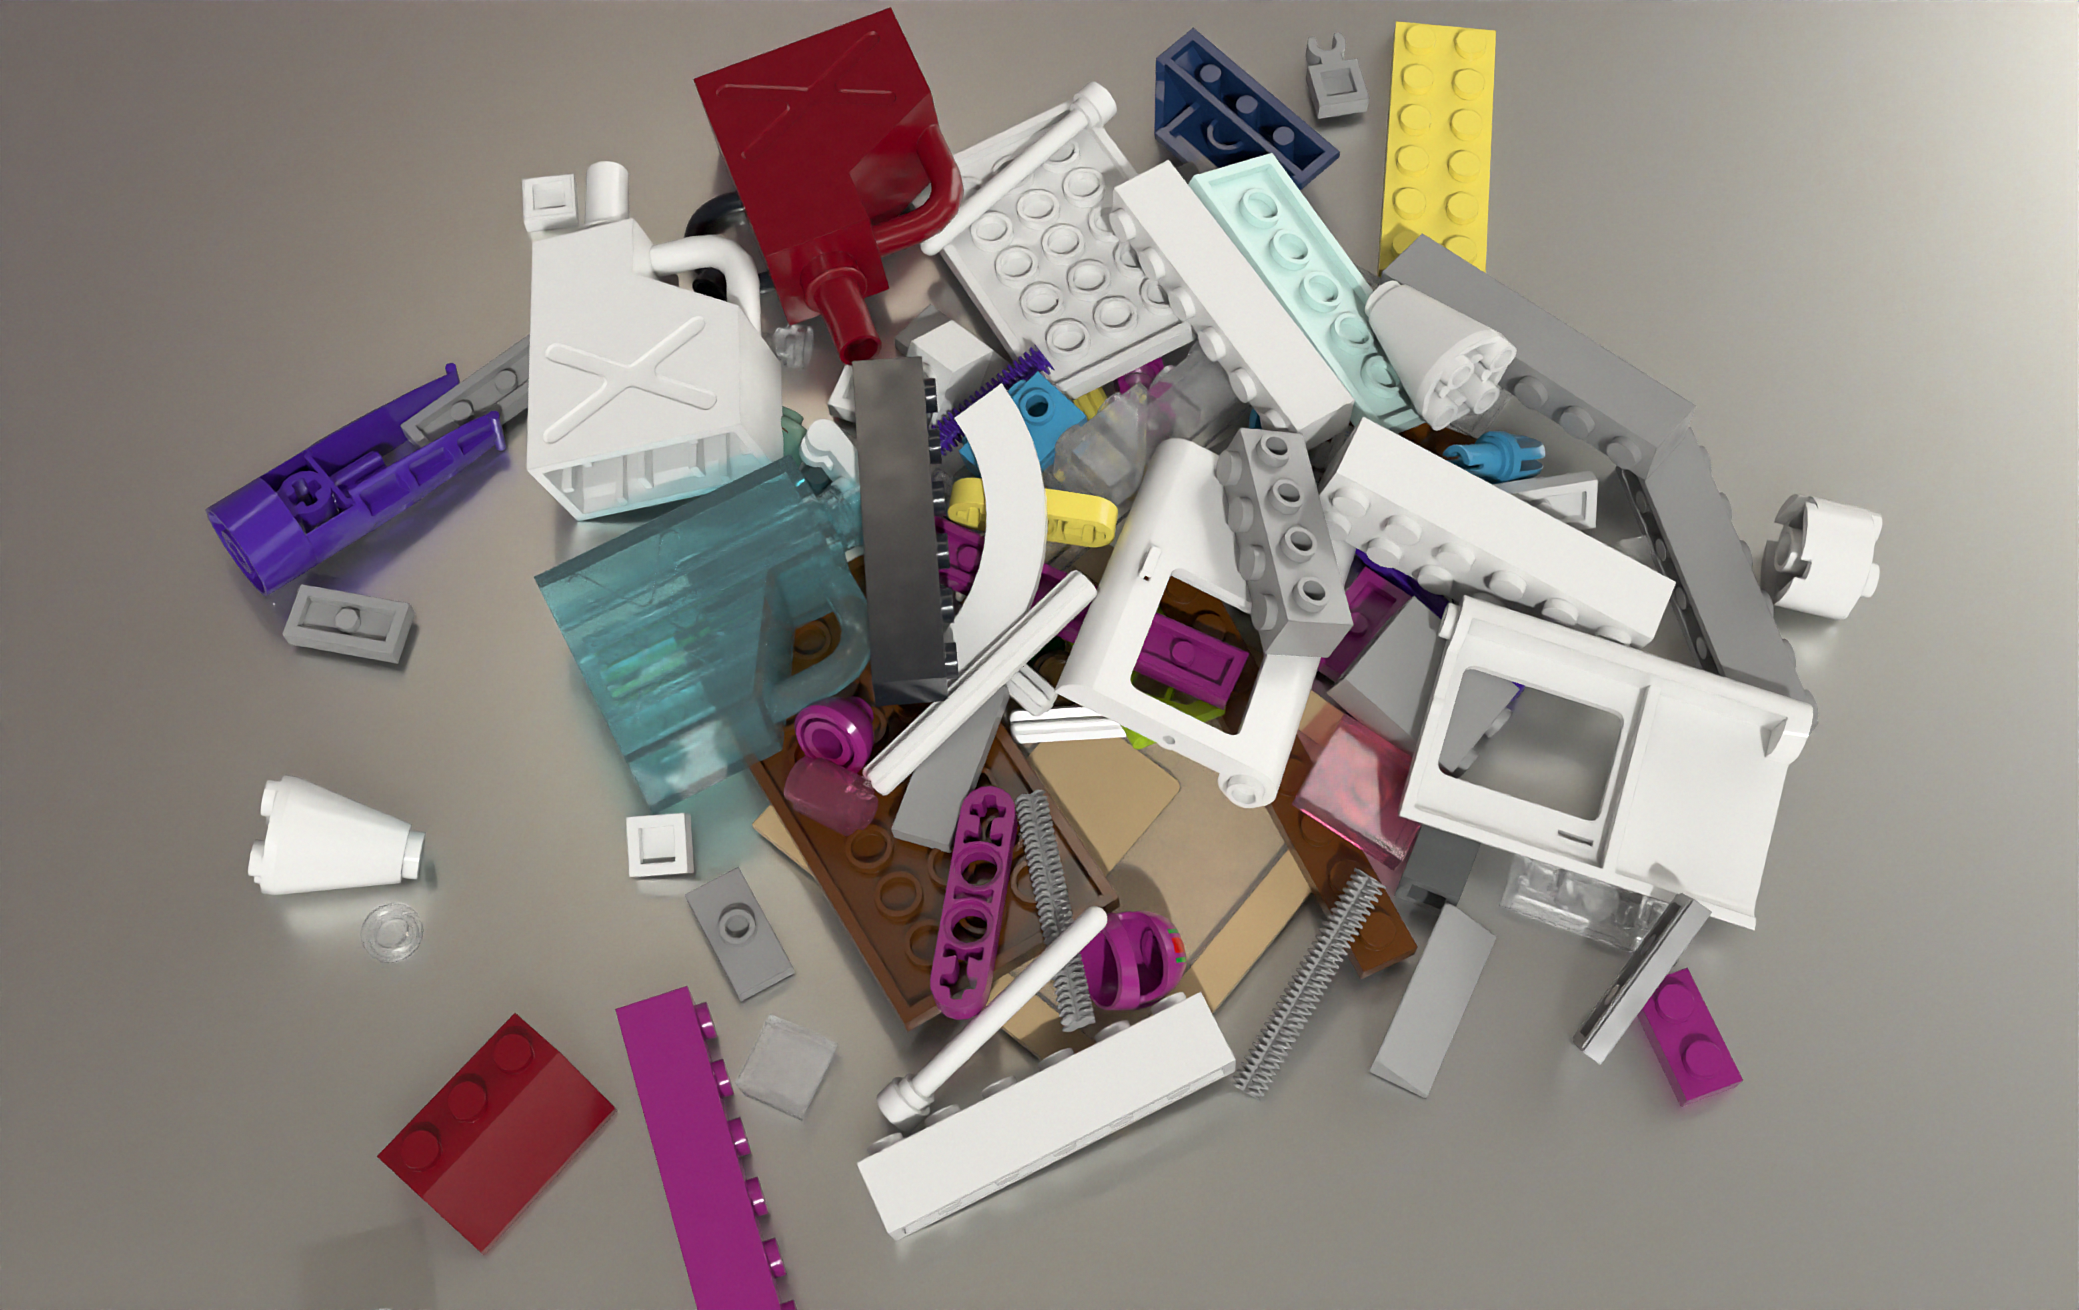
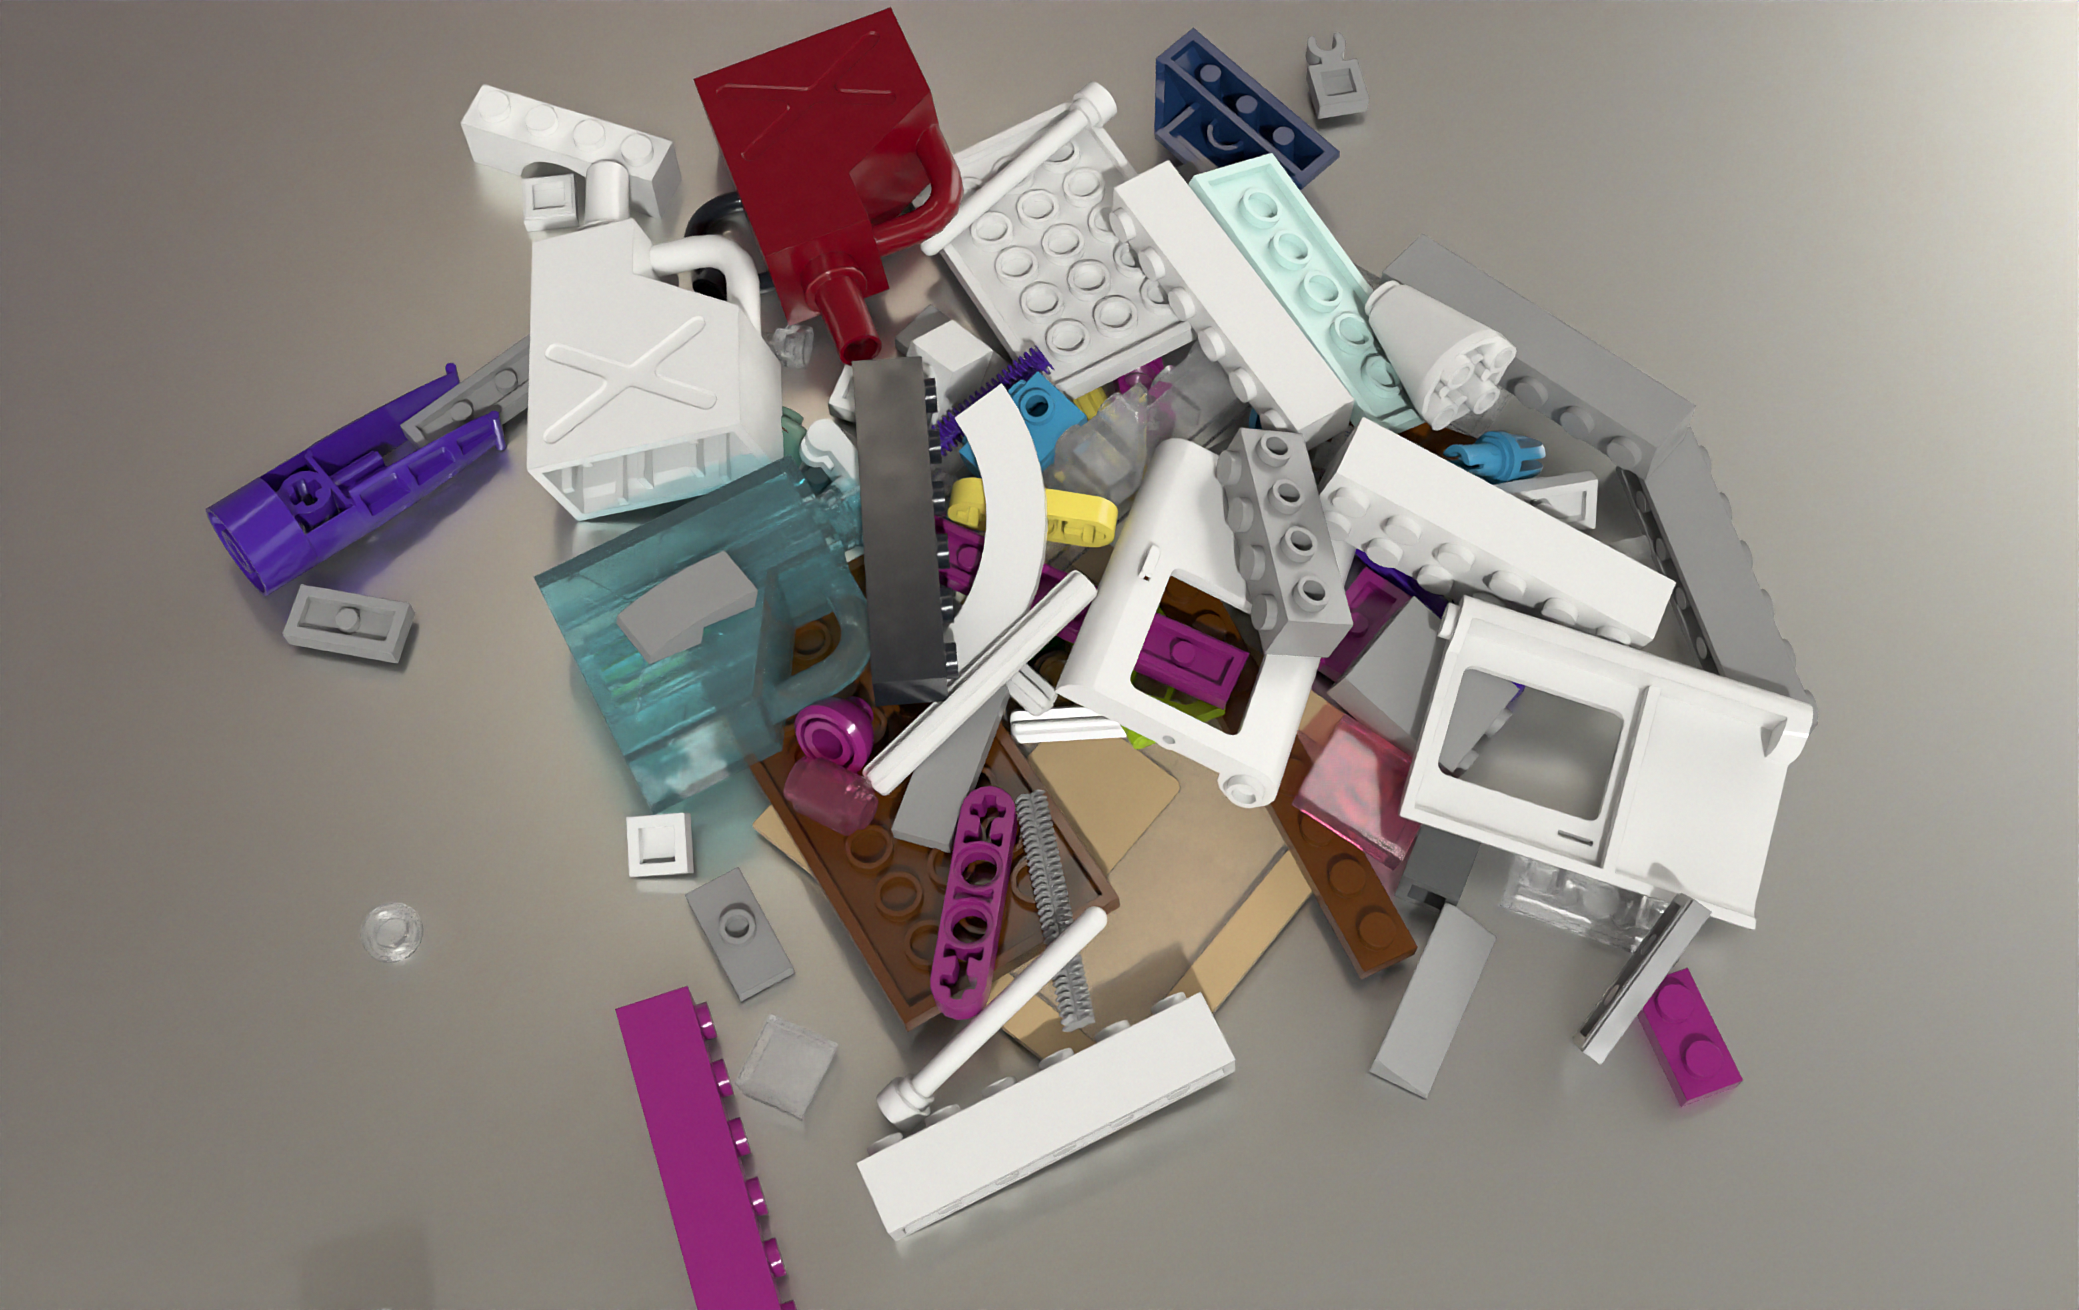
(329, 842): white cone -> none
(498, 1133): dark red slope -> none
(516, 130): none -> white arch
(679, 608): none -> light grey slope
(1133, 961): magenta helmet -> none
(1308, 984): light grey axle -> none
(1438, 141): light yellow plate -> none
(1821, 557): white brick -> none

